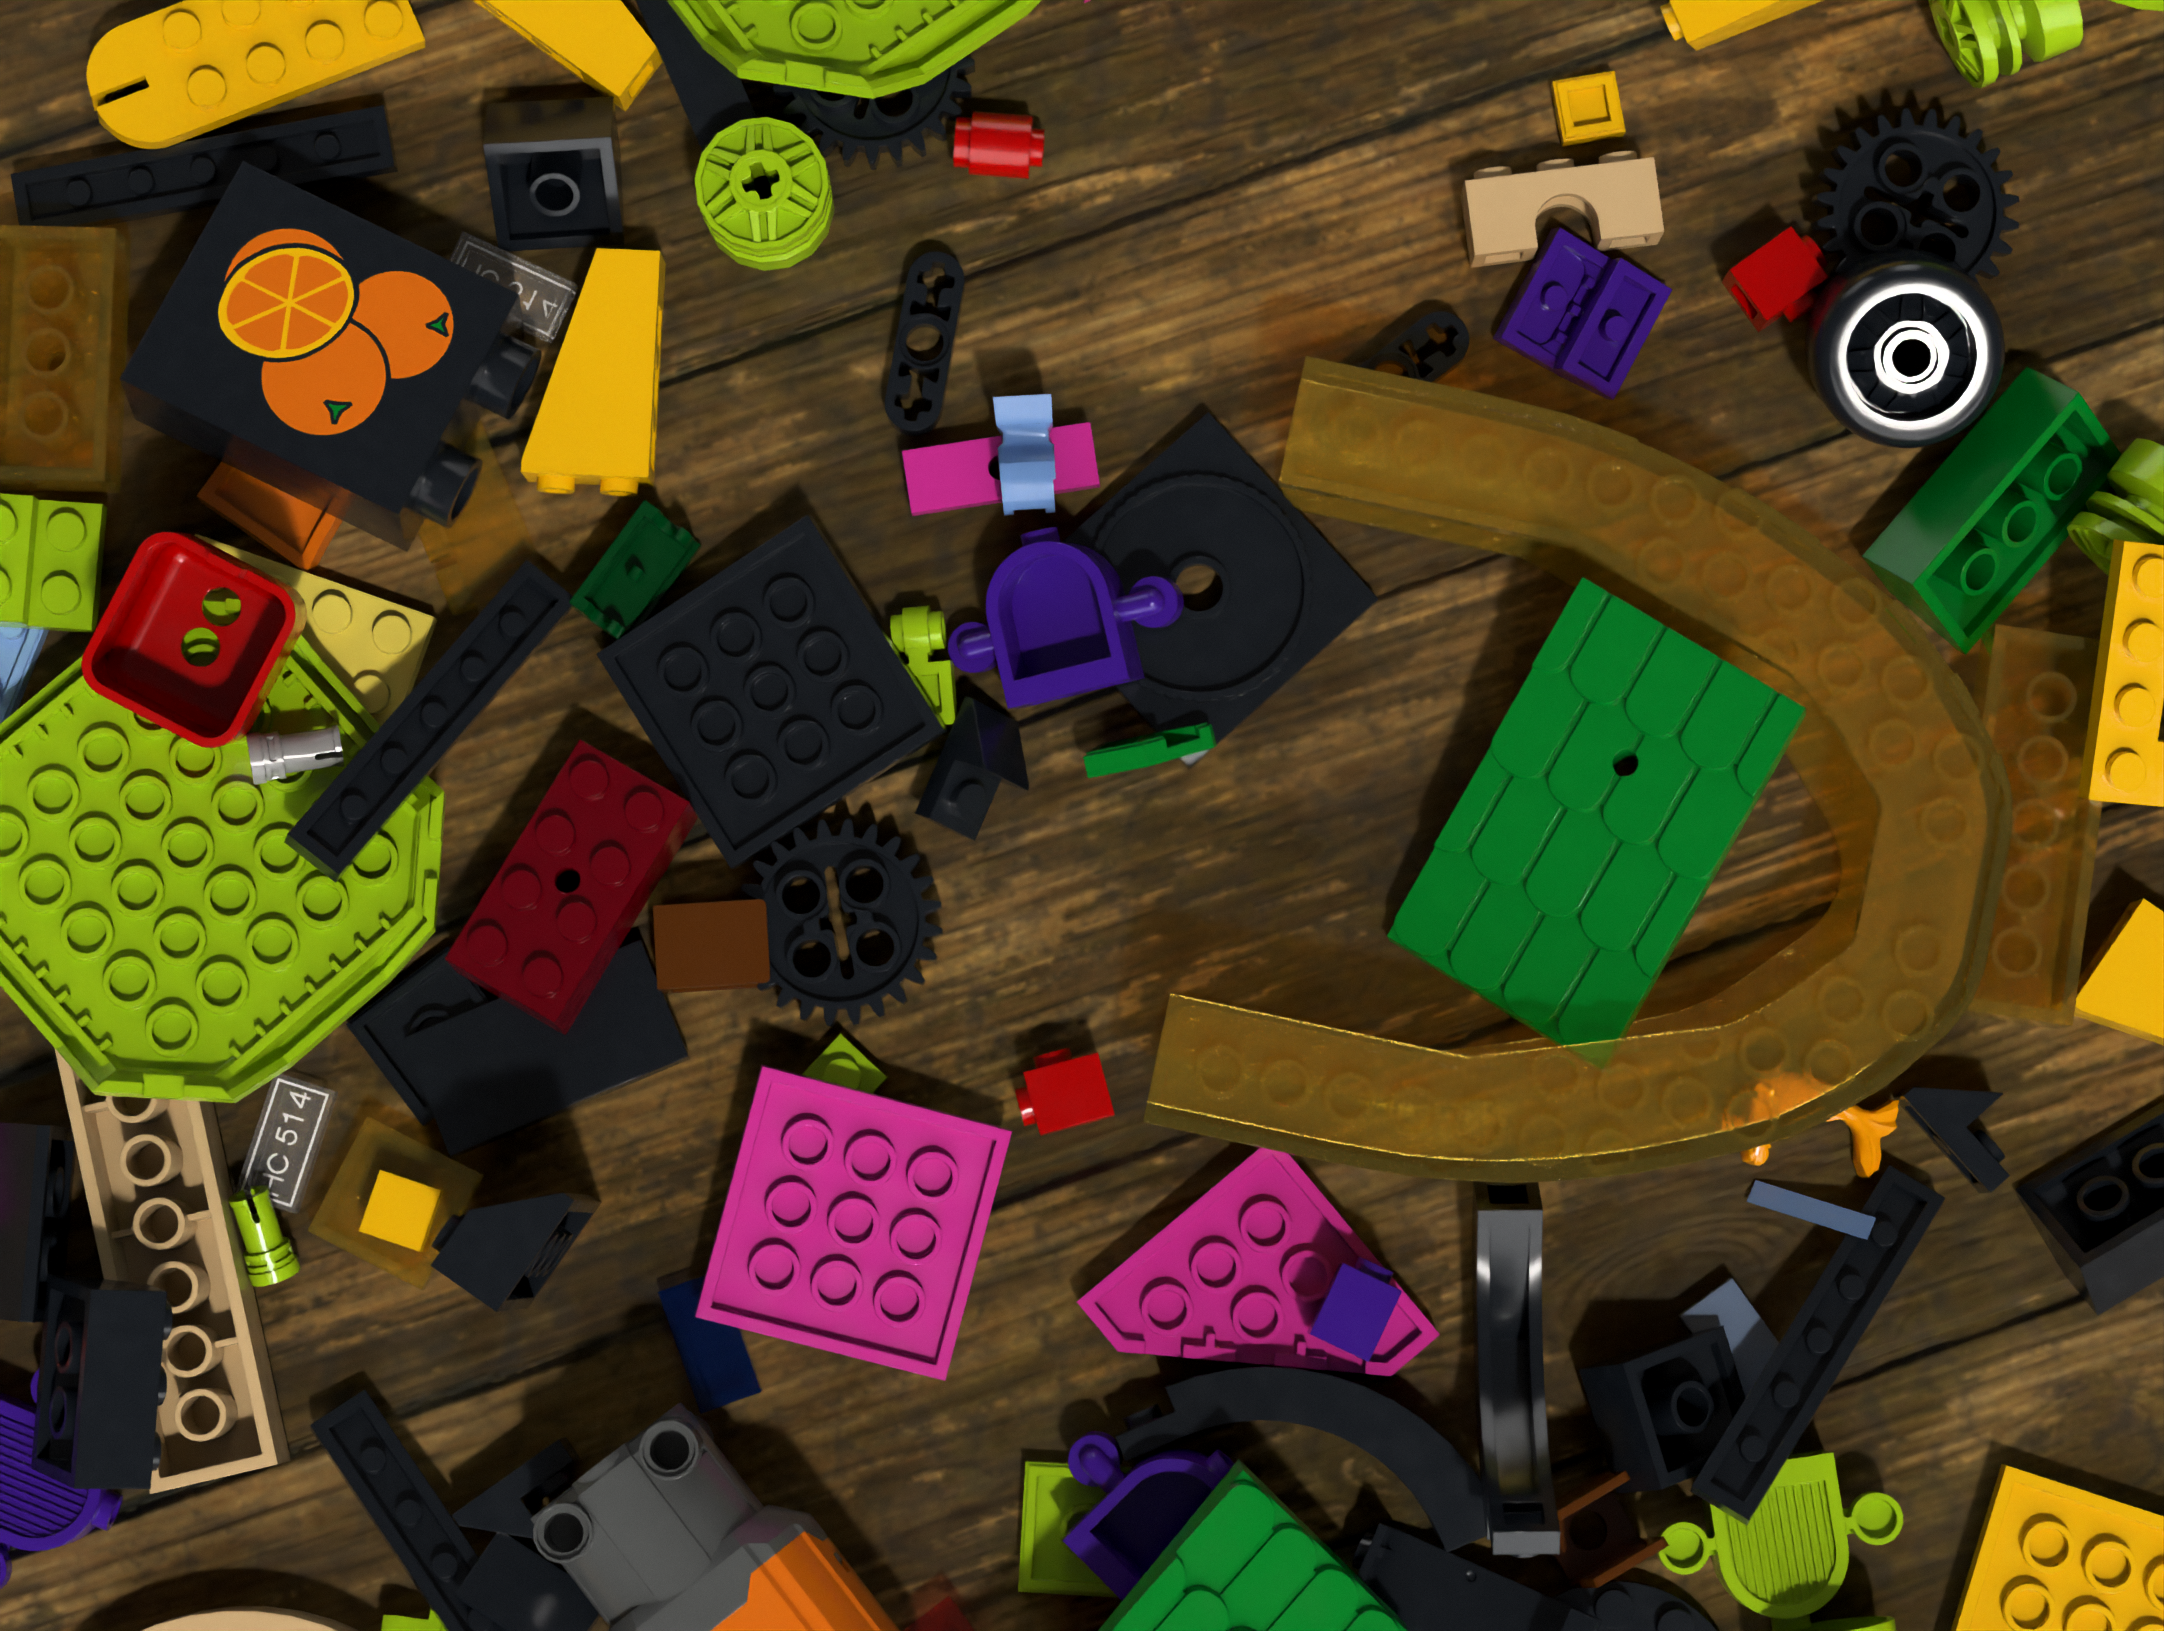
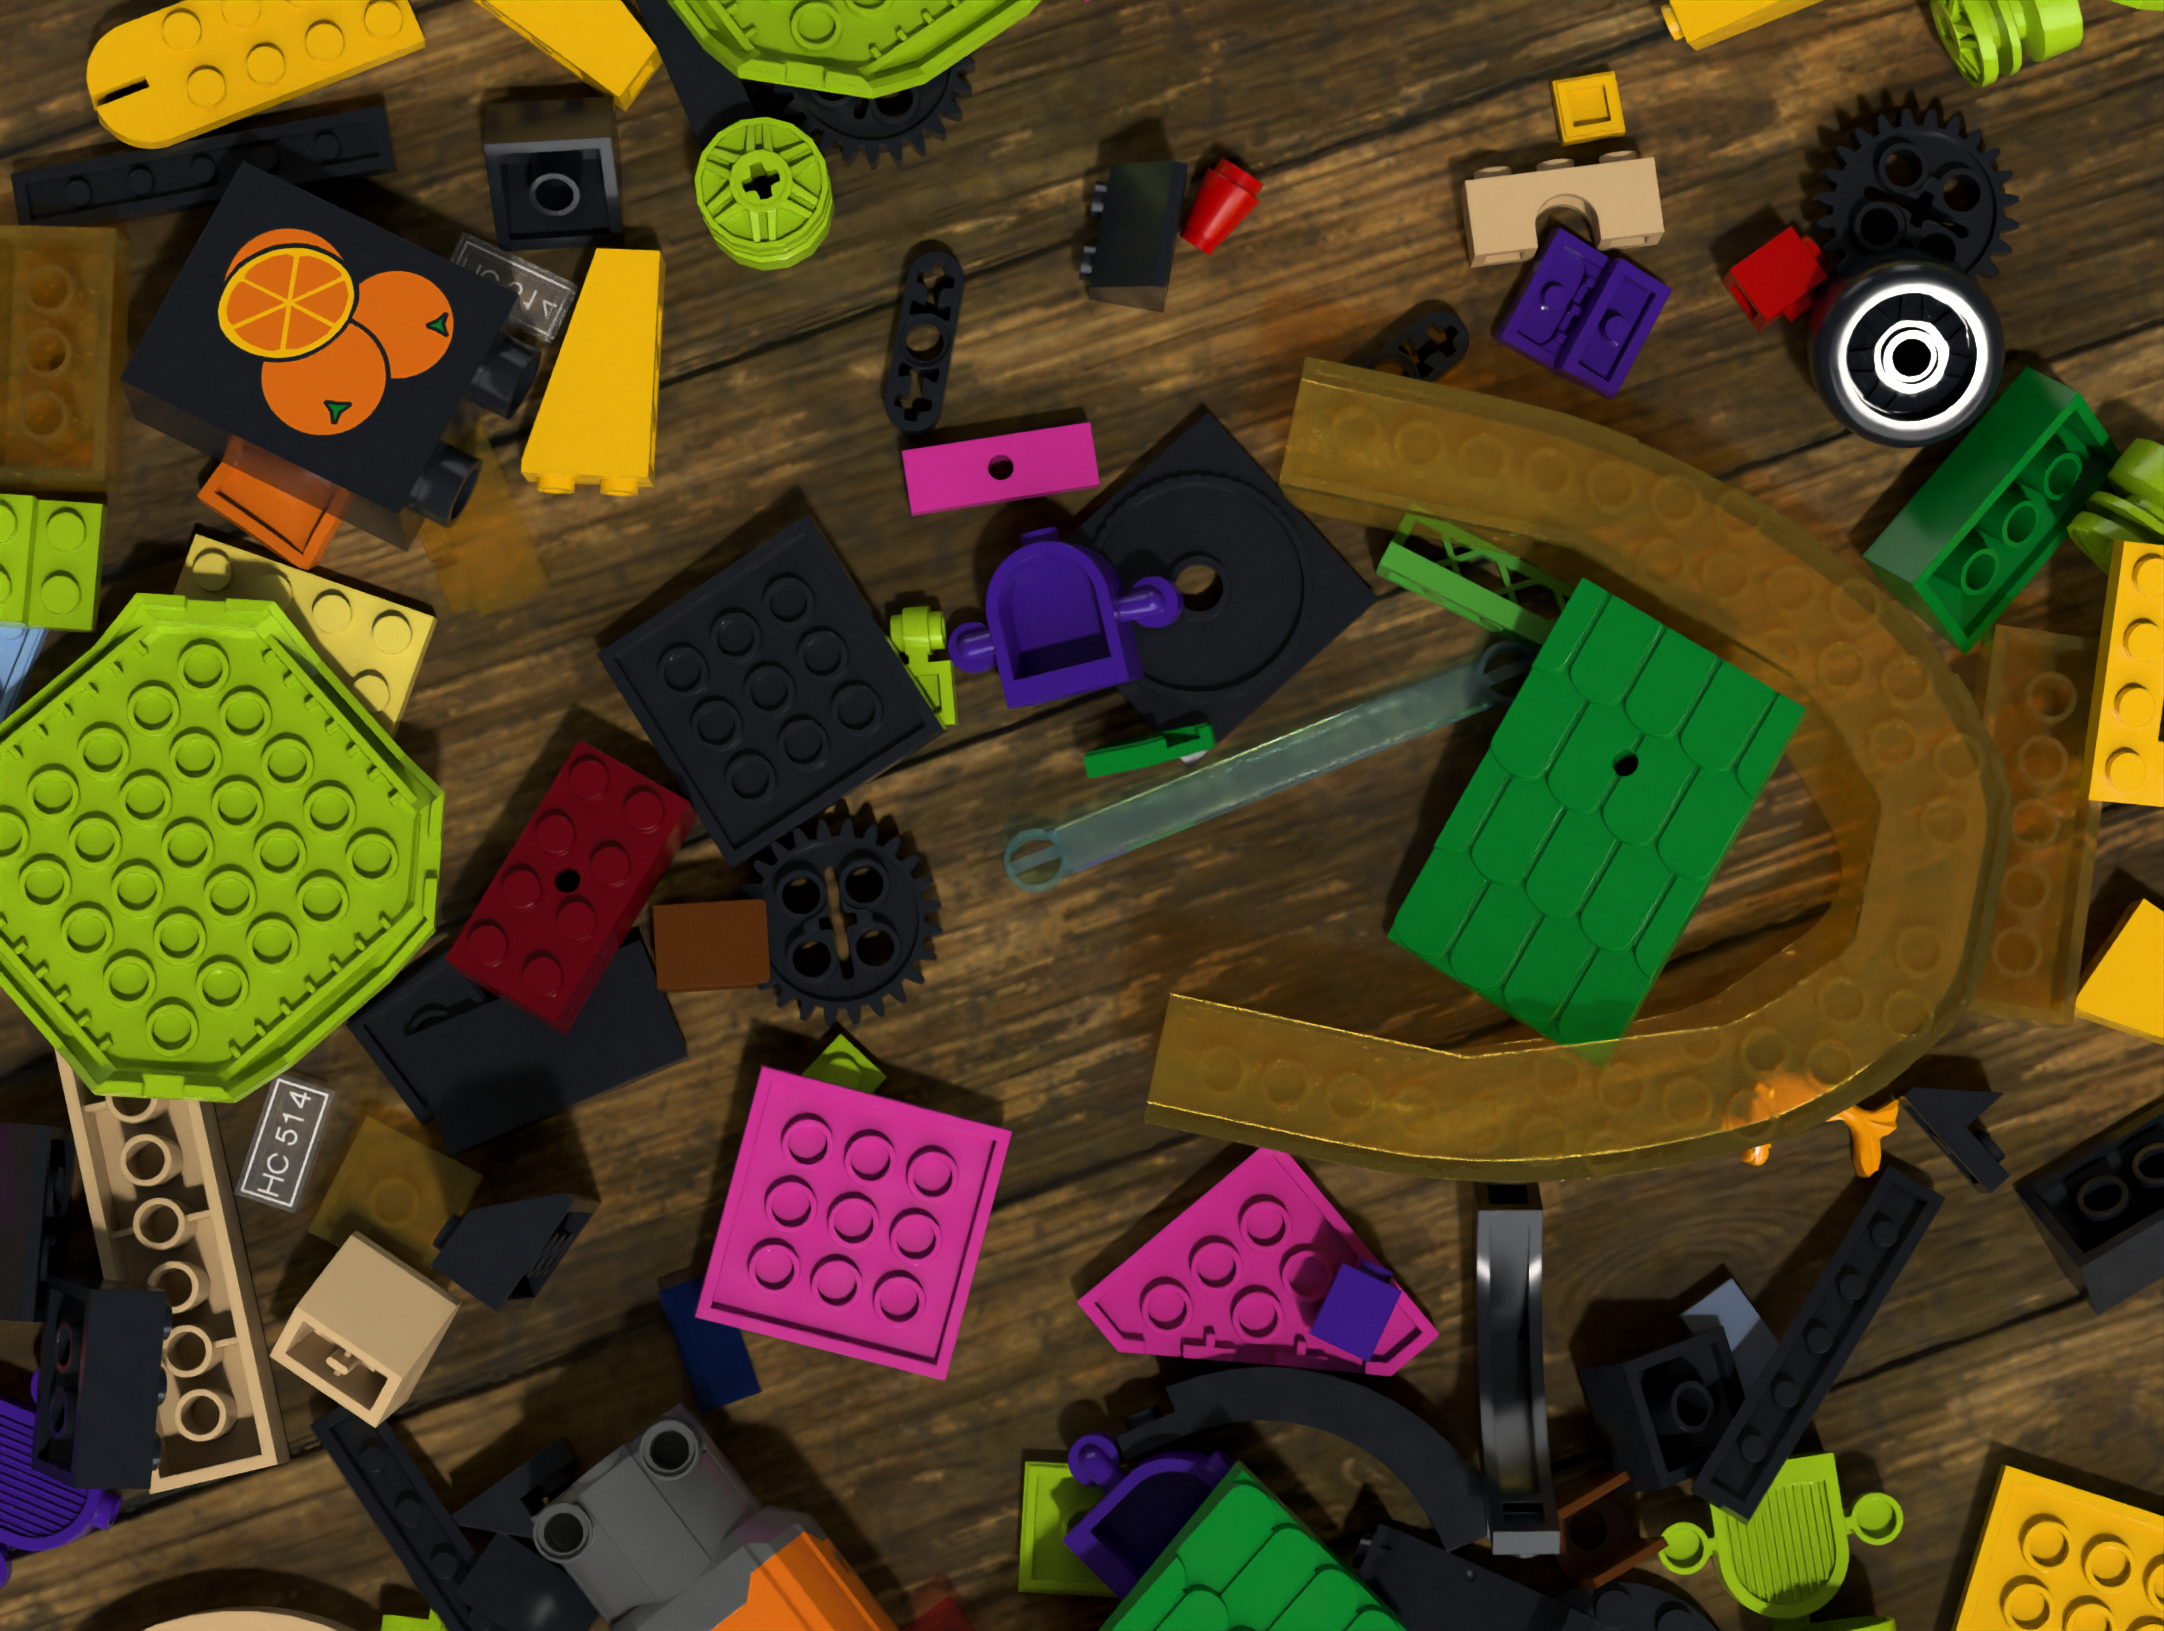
(139, 640): red piece -> none
(267, 1252): lime pin -> none
(278, 754): light grey pin -> none
(366, 1329): none -> tan slope
(401, 1210): yellow tile -> none
(429, 721): black plate -> none
(635, 572): dark green hinge -> none
(974, 760): black slope -> none
(998, 144): red brick -> none
(1026, 452): medium blue leg -> none
(1064, 1092): red brick -> none
(1136, 234): none -> black slope
(1220, 205): none -> red cone
(1268, 768): none -> clear light blue piece
(1471, 600): none -> bright green fence
(1811, 1209): medium blue piece -> none

